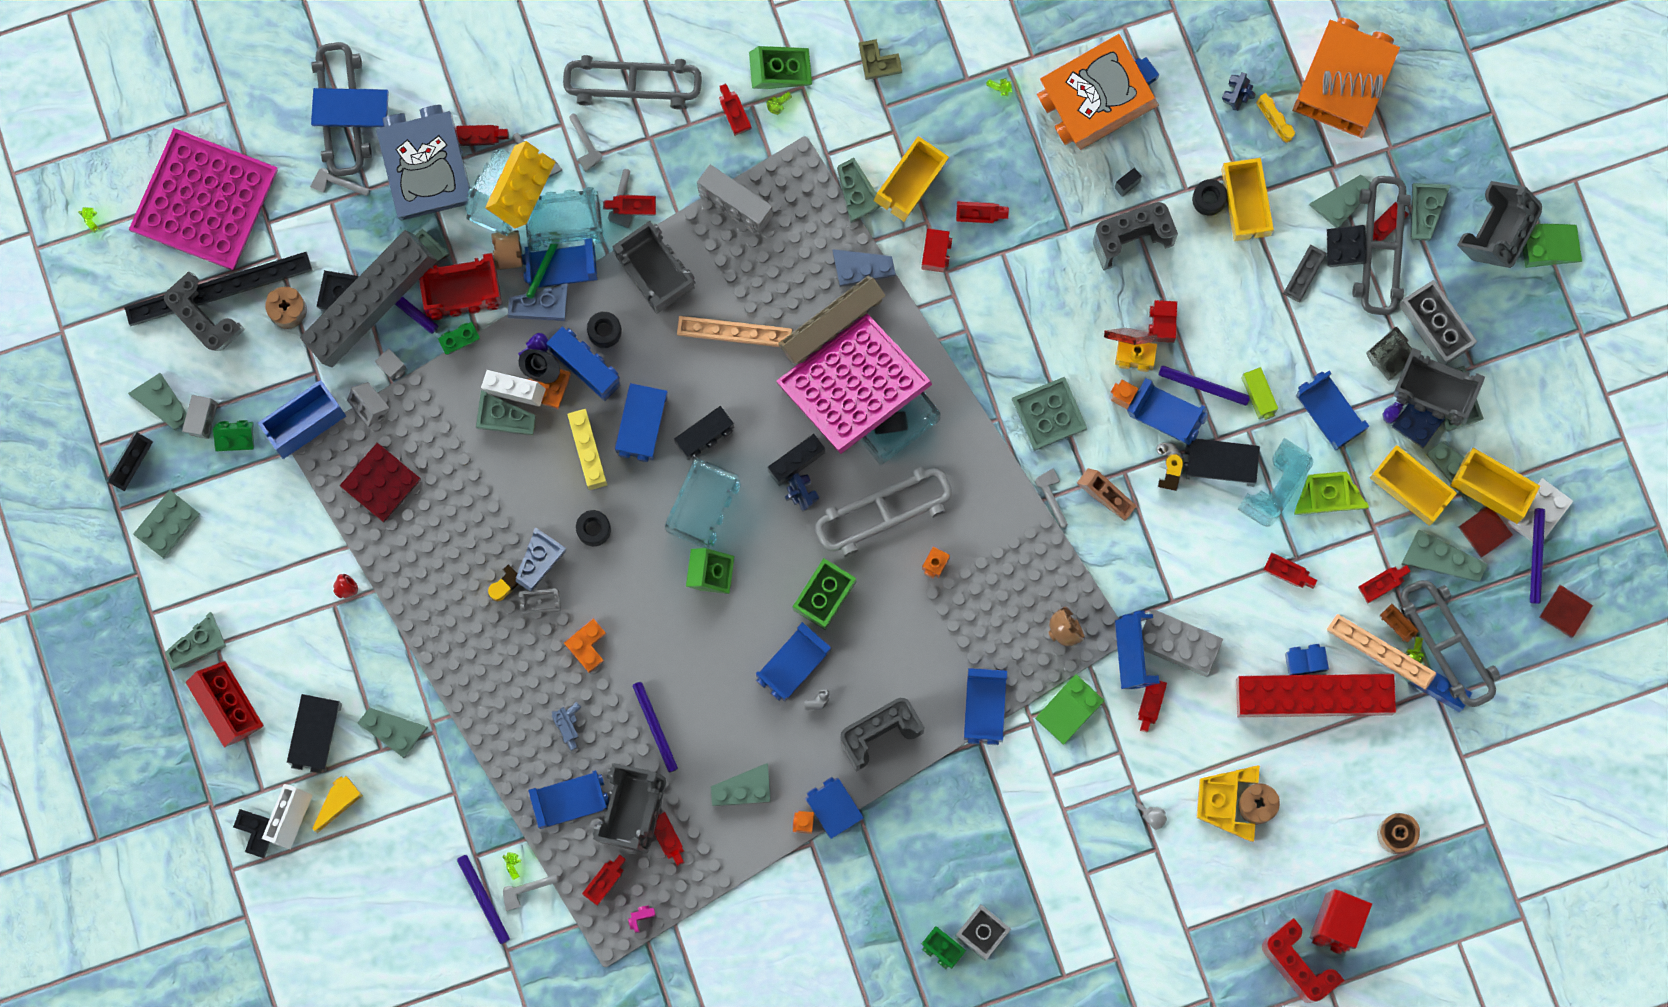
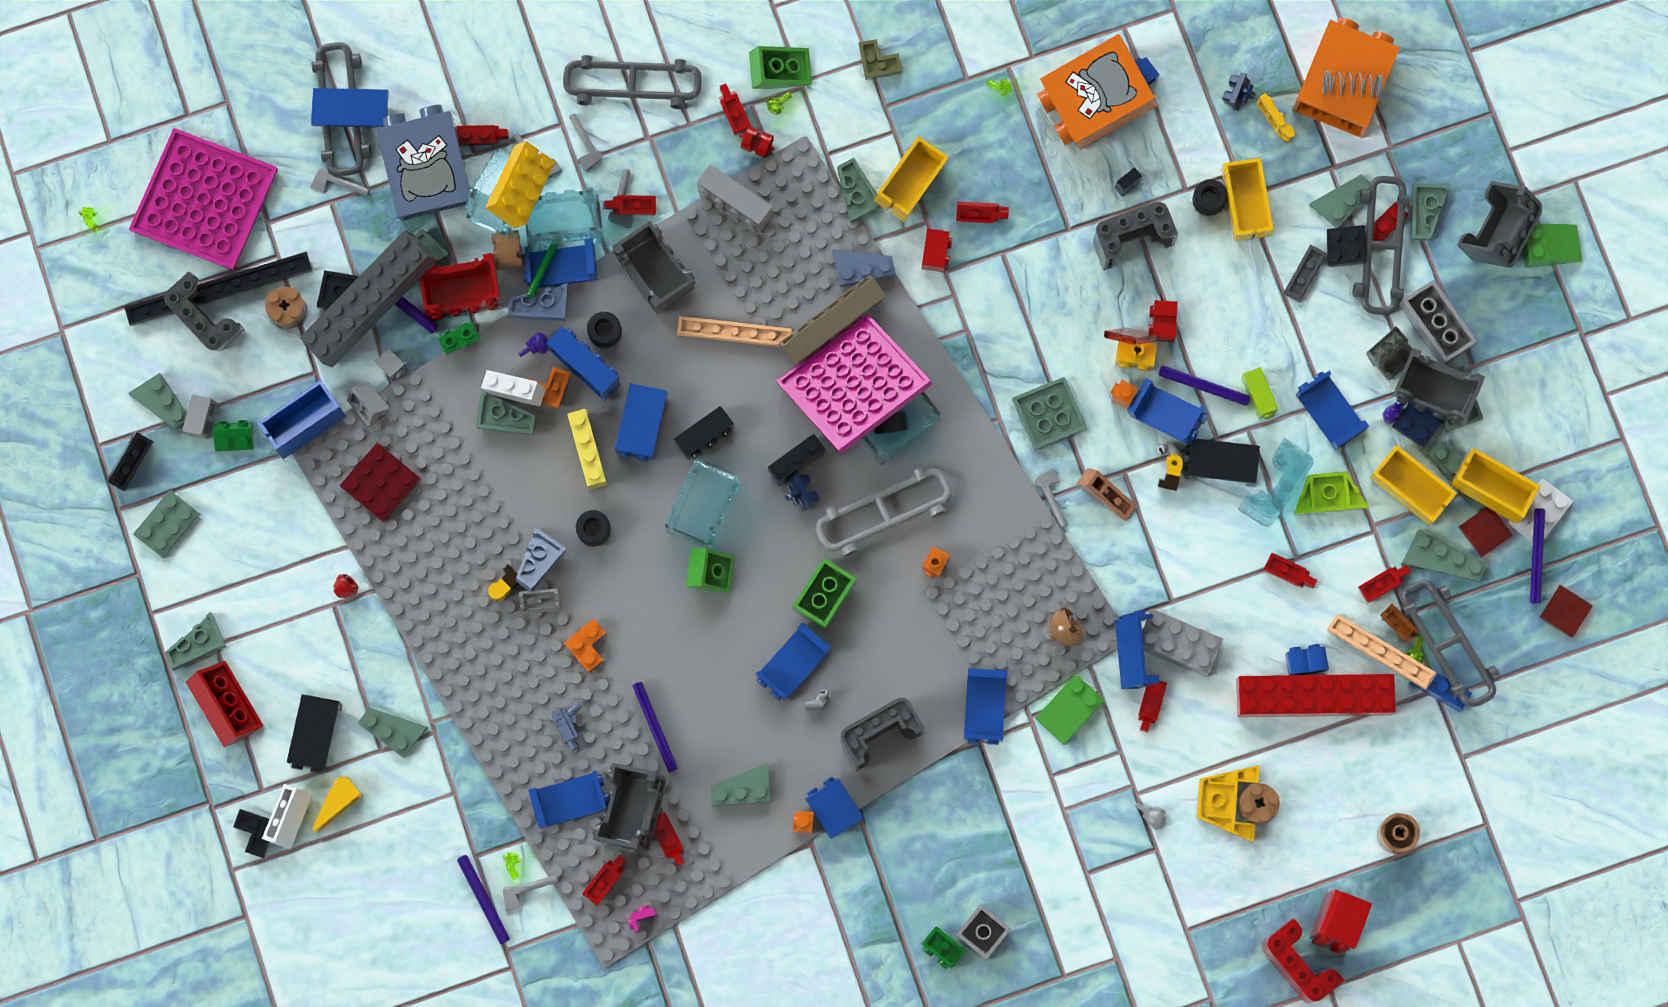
(539, 365): black piece -> none
(755, 141): none -> red wheel

